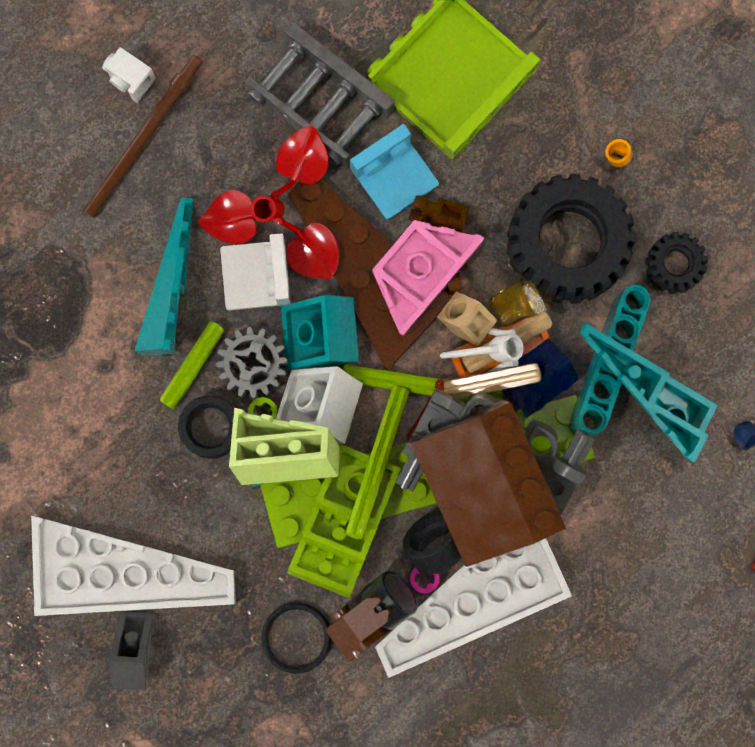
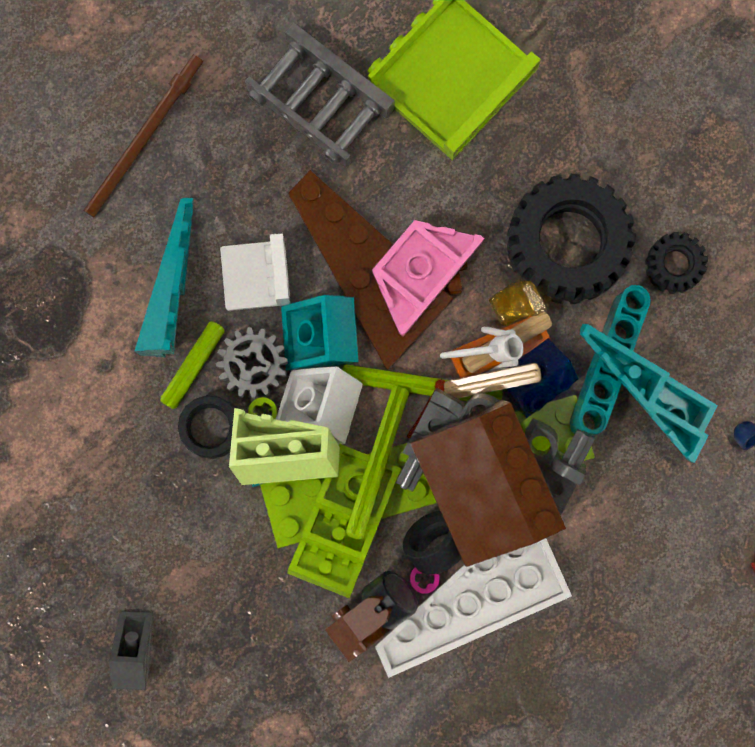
(104, 574): white wing -> none
(128, 73): white brick -> none
(233, 212): red plant -> none
(264, 638): black tyre -> none
(393, 172): medium azure bracket -> none
(442, 213): reddish brown plate -> none
(467, 318): tan brick -> none
(621, 148): light orange hinge -> none

